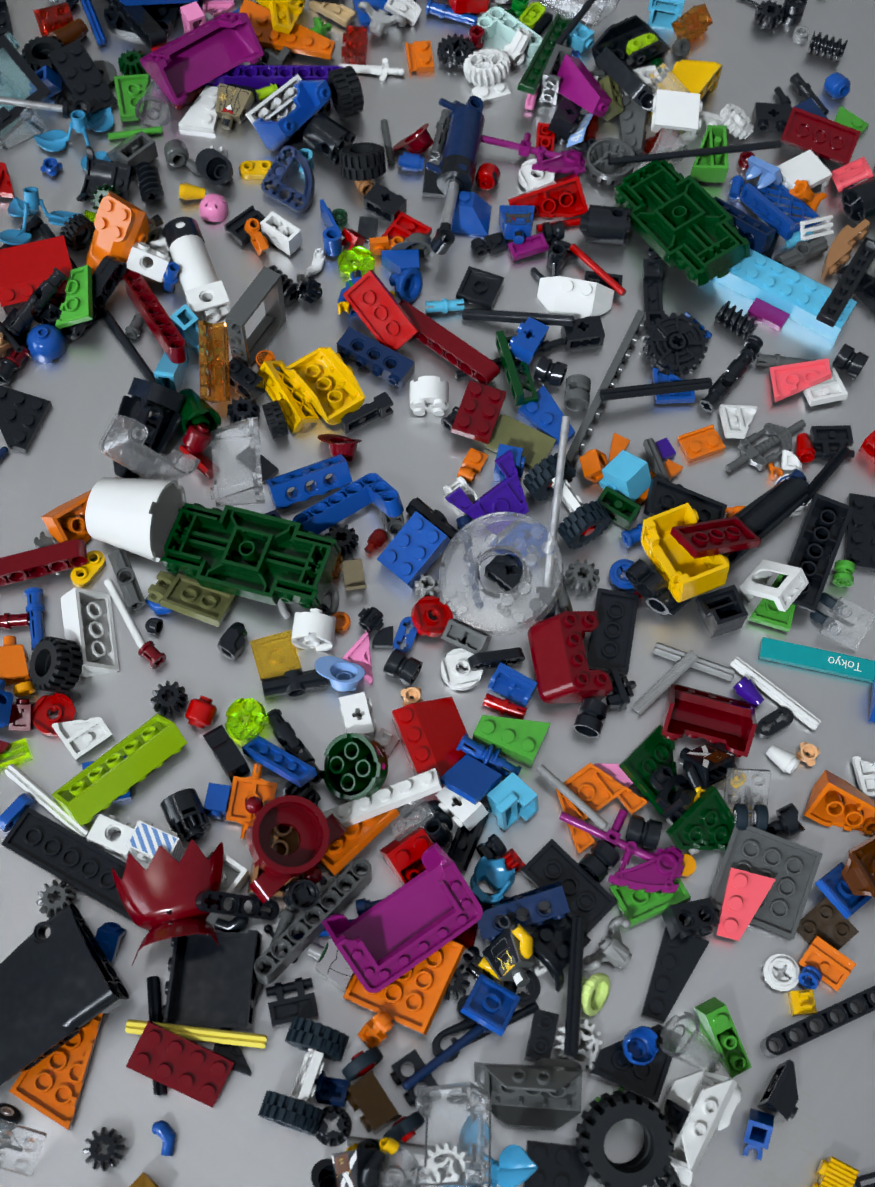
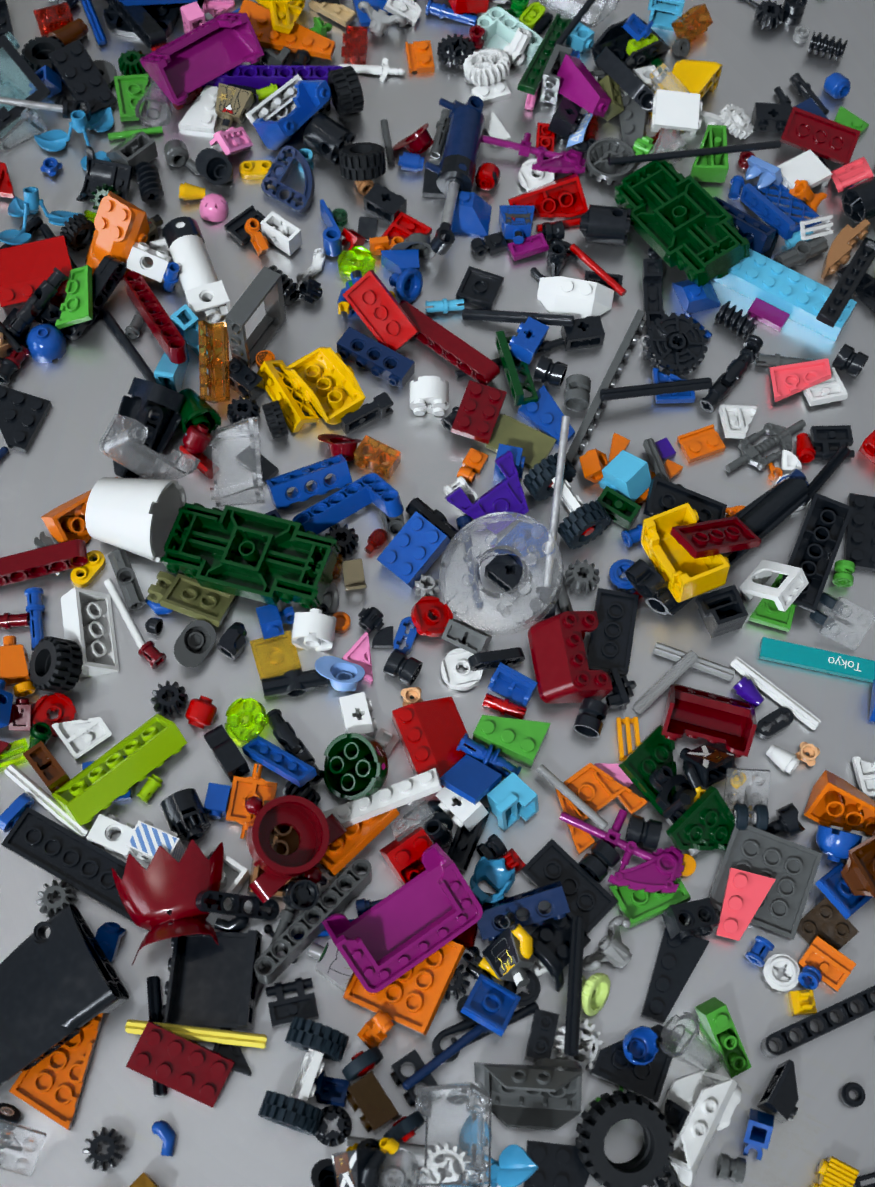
(40, 732): none -> dark green cone
(46, 766): none -> reddish brown brick
(150, 788): none -> lime pin
(194, 643): none -> dark grey piece
(232, 140): none -> bright pink bracket
(272, 620): none -> blue brick
(302, 57): none -> black bush
(379, 454): none -> clear orange brick
(494, 128): none -> white tile
(627, 721): none -> light orange tile
(637, 28): none -> blue bracket
(643, 145): none -> bright green gear
(695, 298): none -> blue slope
(731, 1168): none -> dark grey wheel
(759, 951): none -> blue bush
(836, 842): none -> blue cylinder
(859, 1091): none -> black plate

